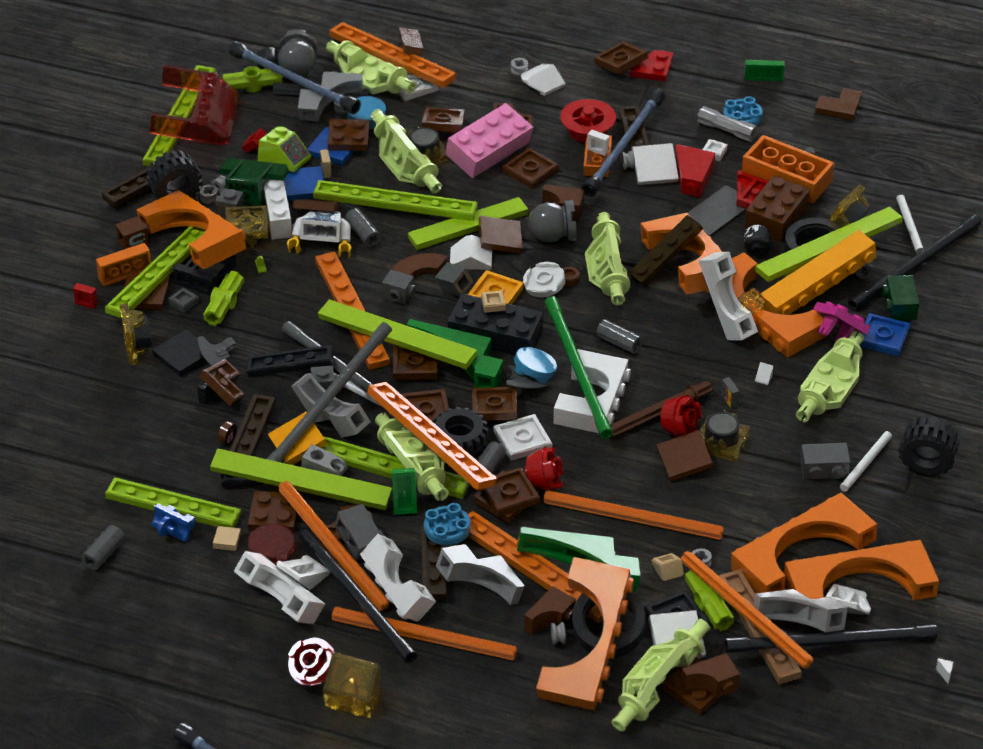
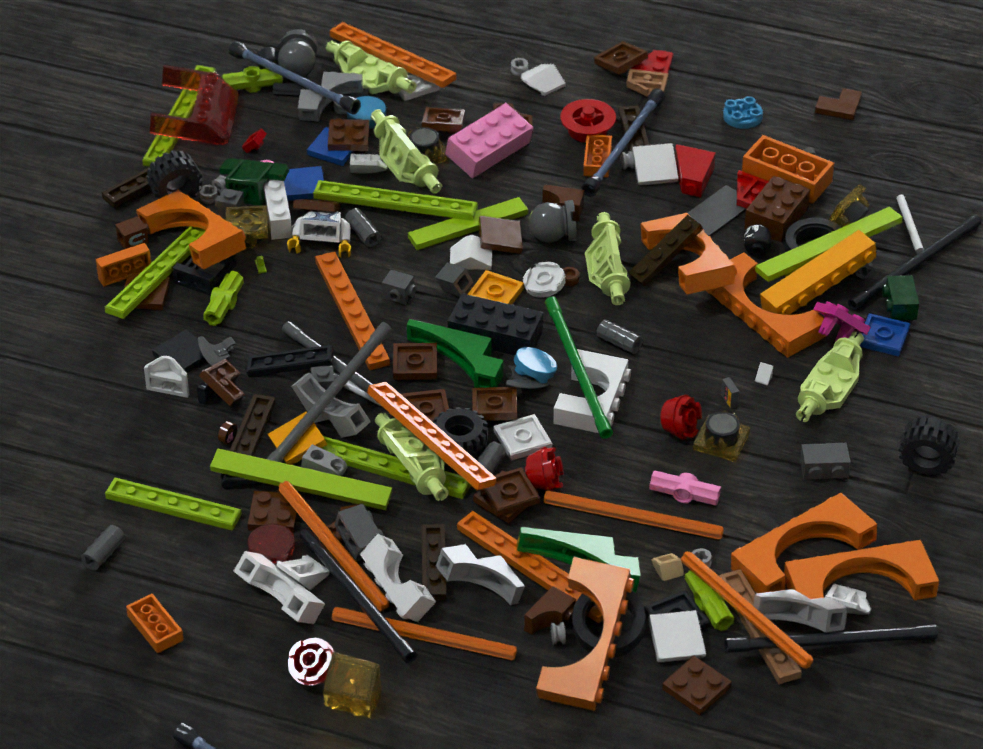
(85, 296): red plate -> none
(135, 333): clear yellow piece -> none
(154, 623): none -> orange piece
(166, 377): none -> white slope
(170, 522): blue hips -> none
(183, 300): dark grey tile -> none
(226, 538): tan tile -> none
(283, 148): lime slope -> none
(325, 163): tan tile -> none
(366, 163): none -> white slope
(400, 335): lime tile -> none
(404, 491): green plate -> none
(410, 41): tile -> none
(421, 264): reddish brown tile -> none
(447, 524): dark azure tile -> none
(493, 301): tan tile -> none
(530, 168): reddish brown tile -> none
(598, 142): white plate -> none
(646, 81): none -> medium nougat wing
(652, 670): yellowish green plate -> none
(655, 410): reddish brown axle -> none
(684, 456): reddish brown tile -> none
(685, 488): none -> bright pink piece
(713, 675): reddish brown arch -> none
(717, 147): white tile -> none
(734, 318): white arch -> none
(739, 128): light grey axle -> none
(752, 301): clear yellow tile -> none
(764, 70): green plate -> none
(864, 463): white bar -> none
(944, 668): white piece -> none

